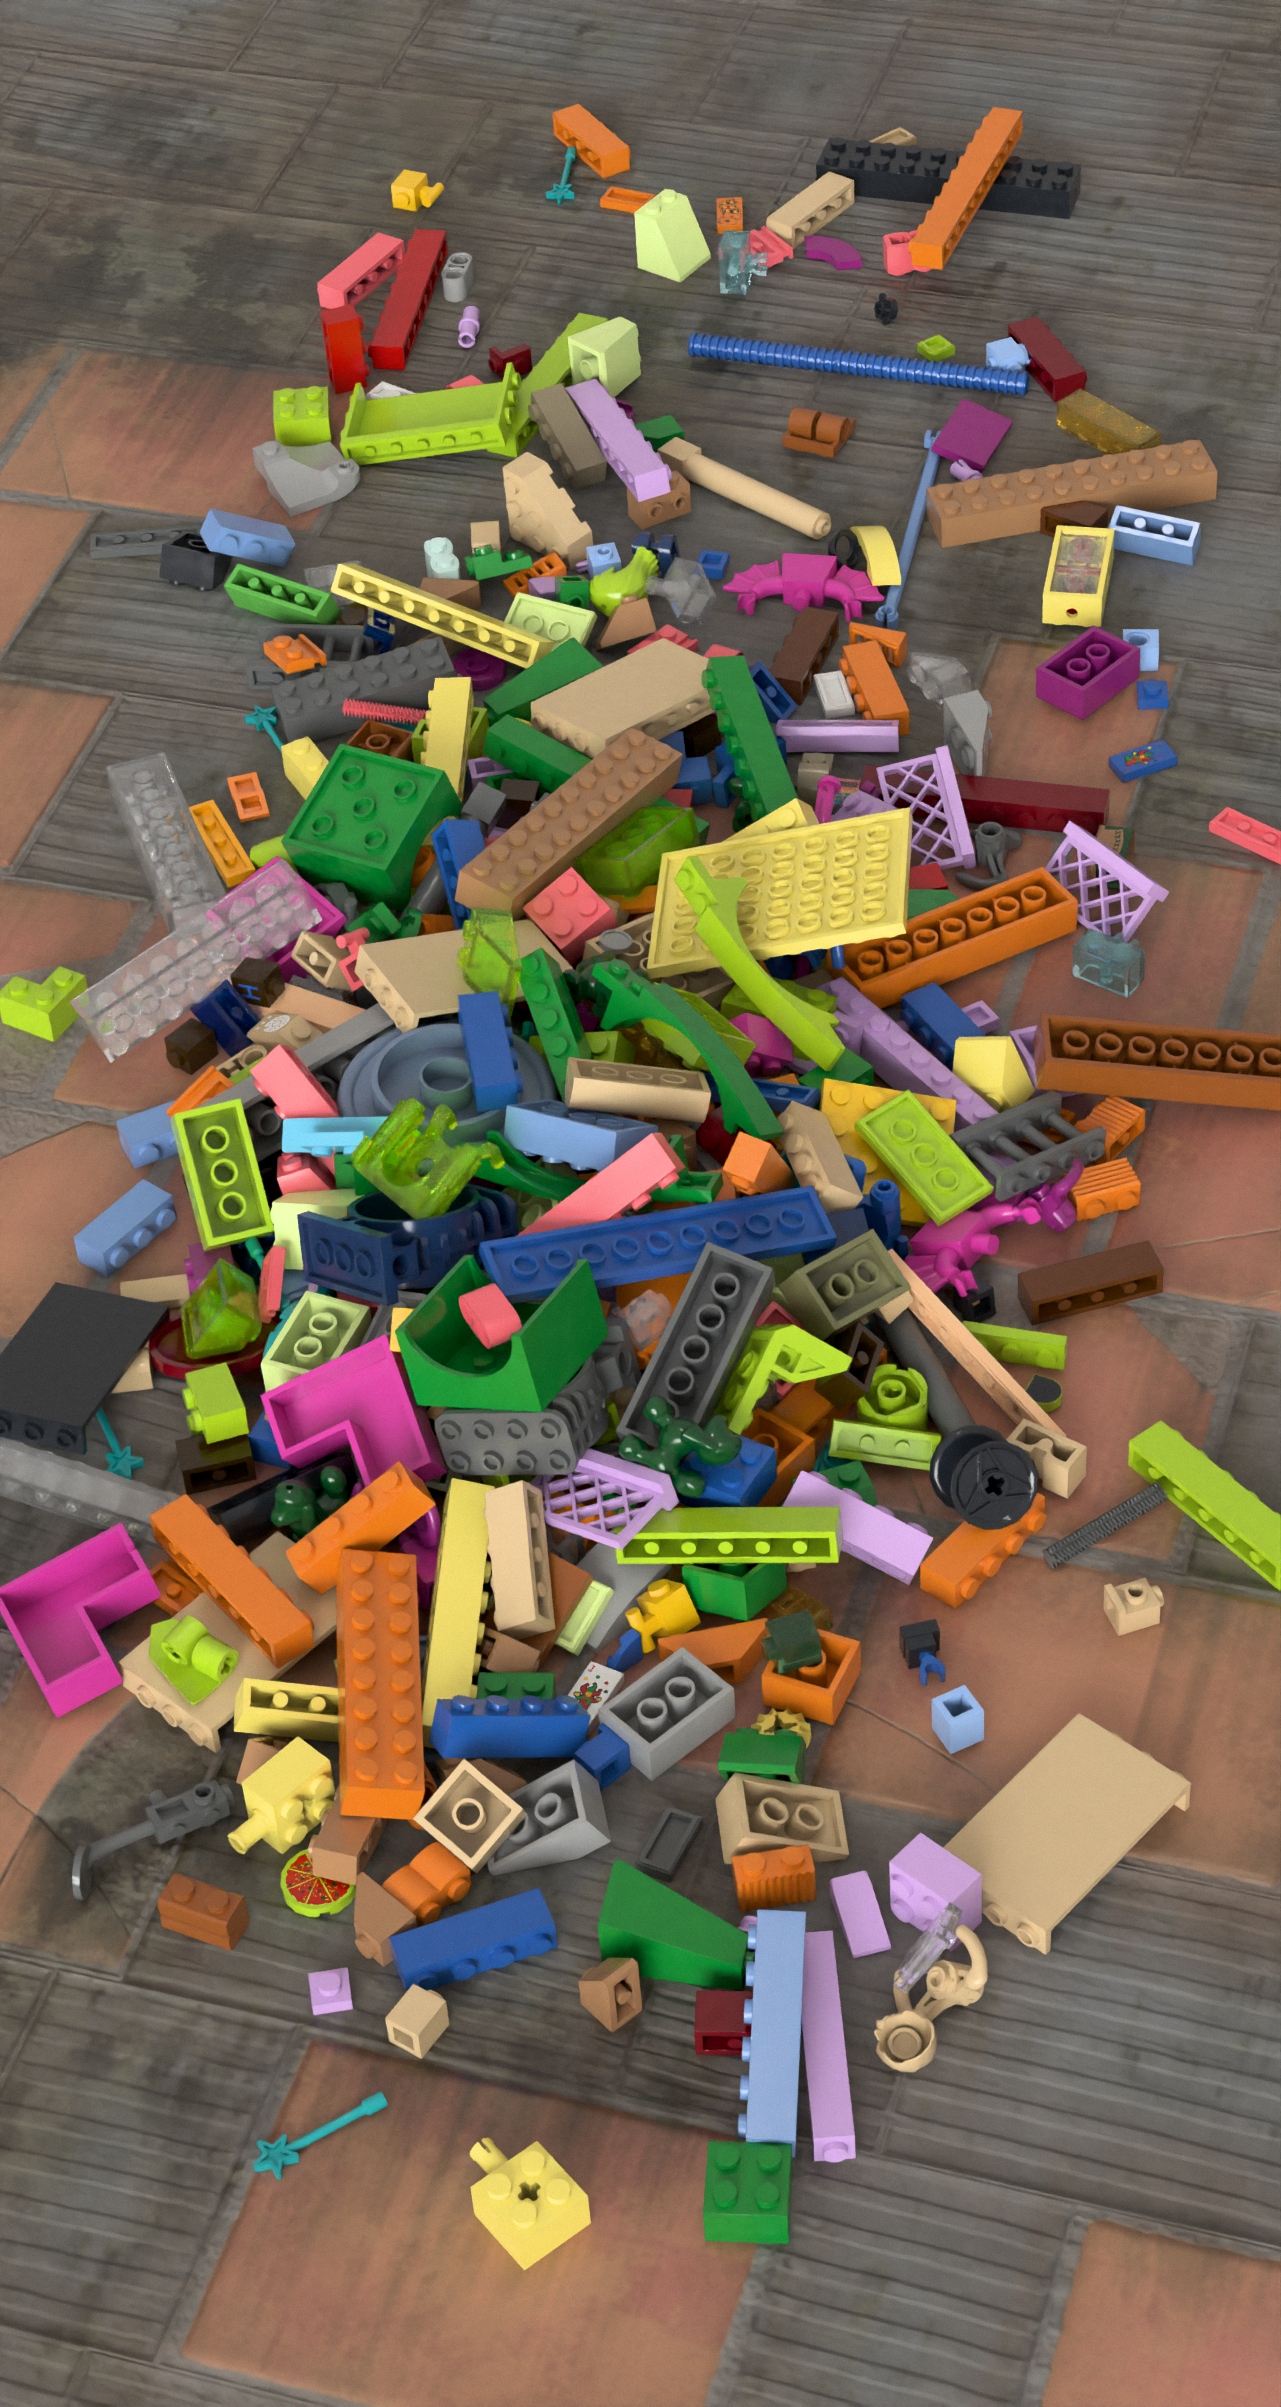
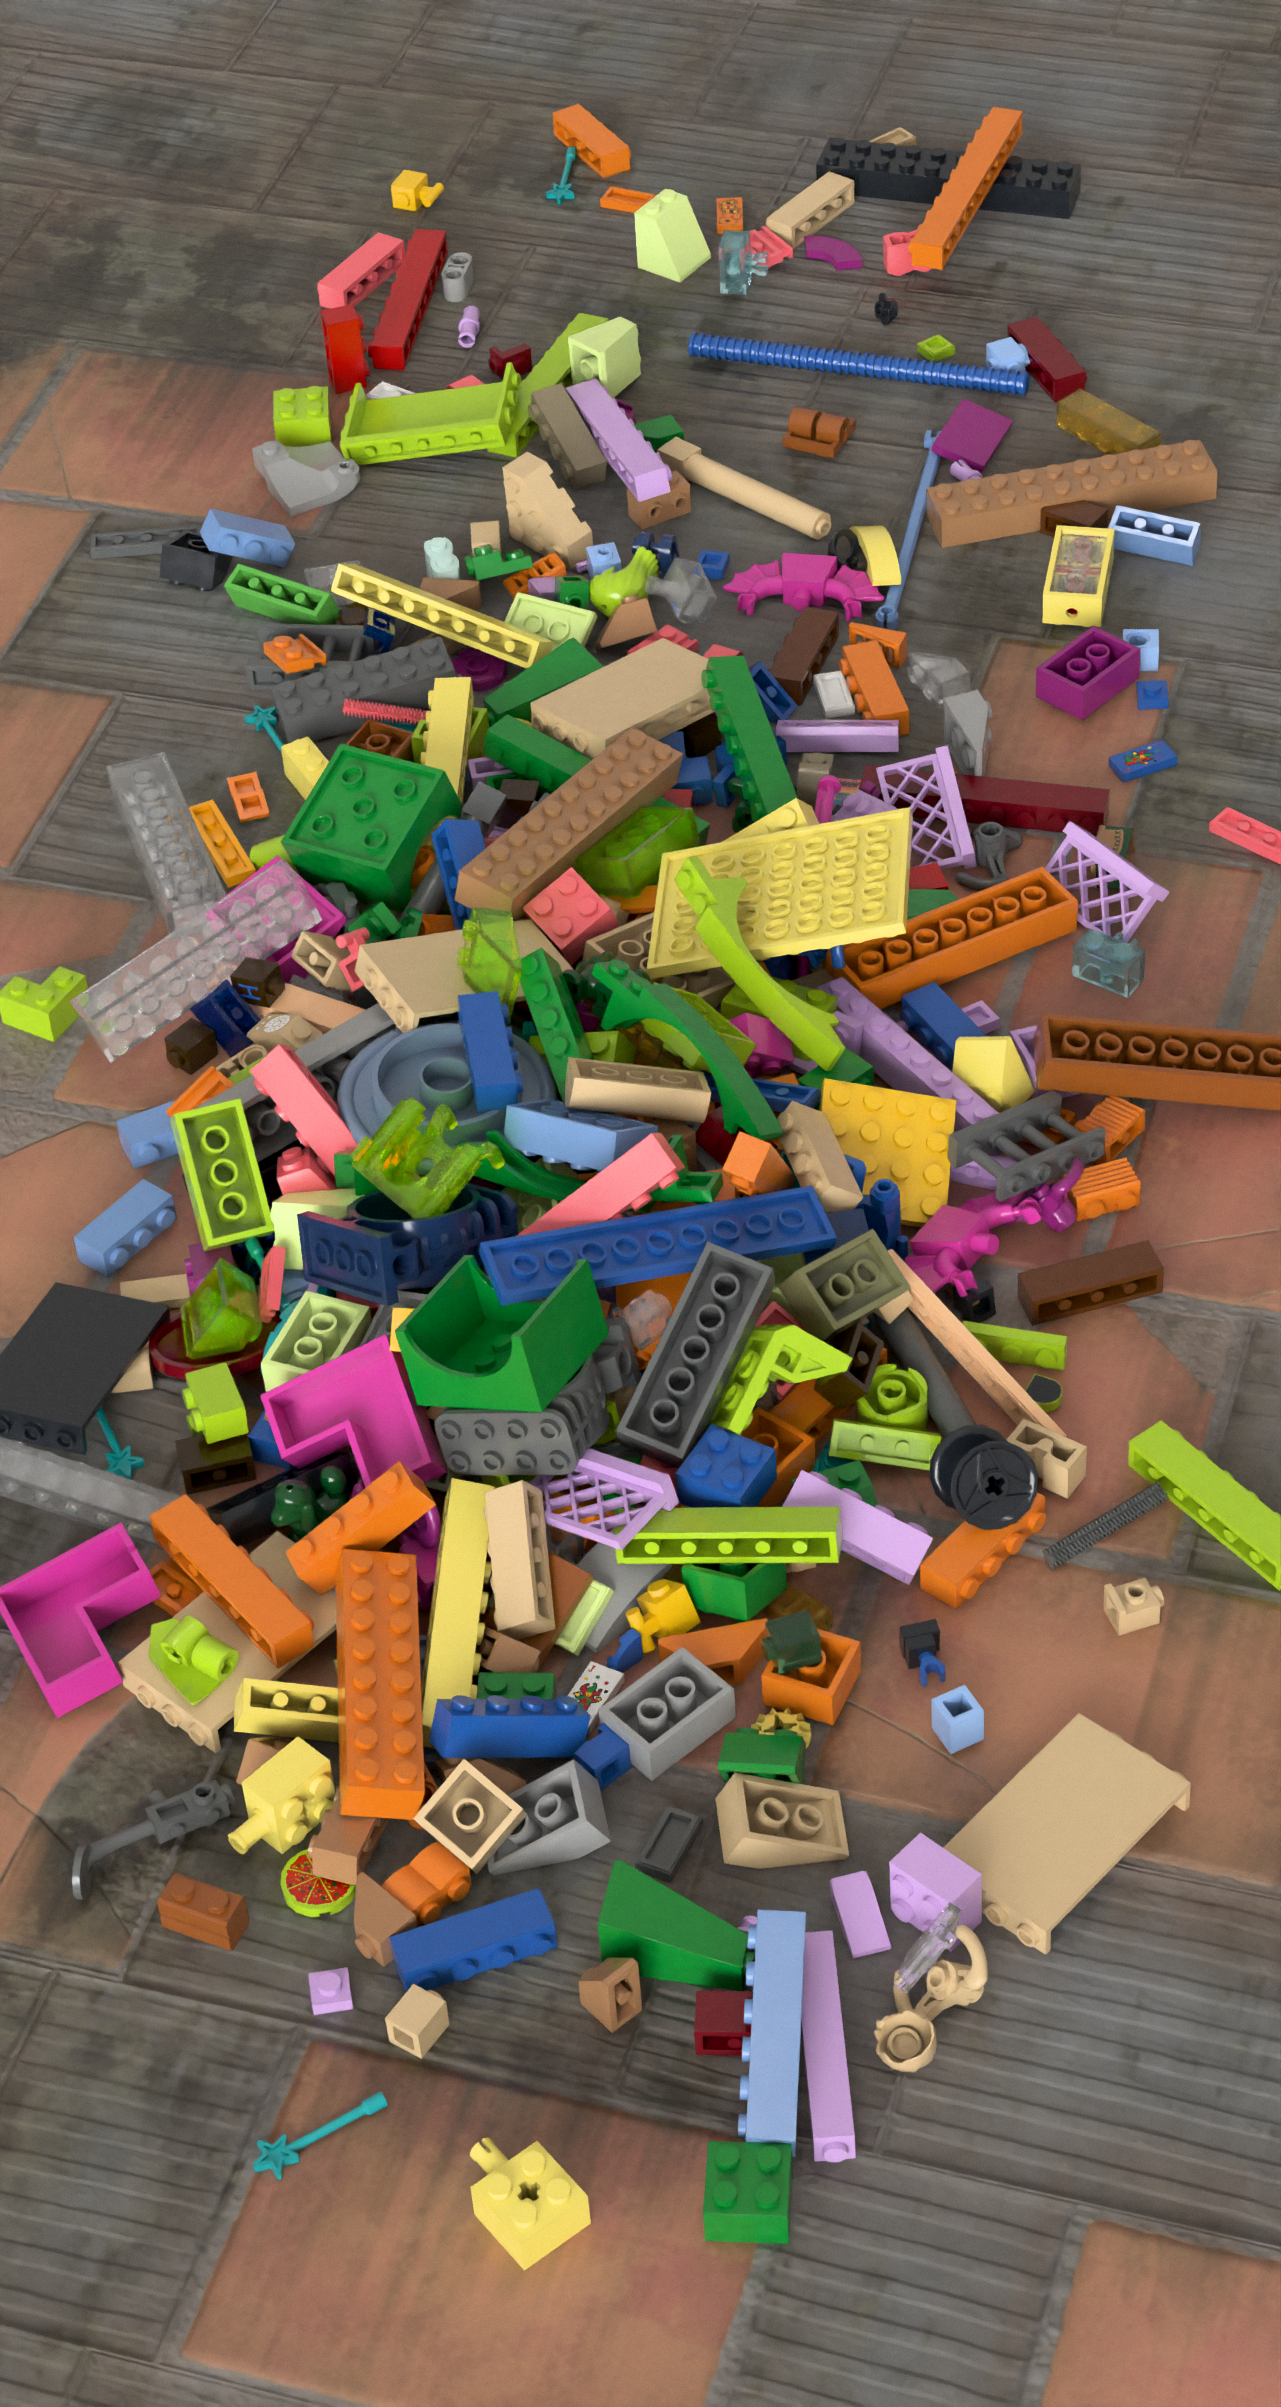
(327, 1135): medium azure bracket -> none
(489, 1315): coral beam -> none
(615, 941): light grey piece -> none
(678, 1437): dark green animal -> none
(774, 1878): orange brick -> none
(923, 1157): lime tile -> none

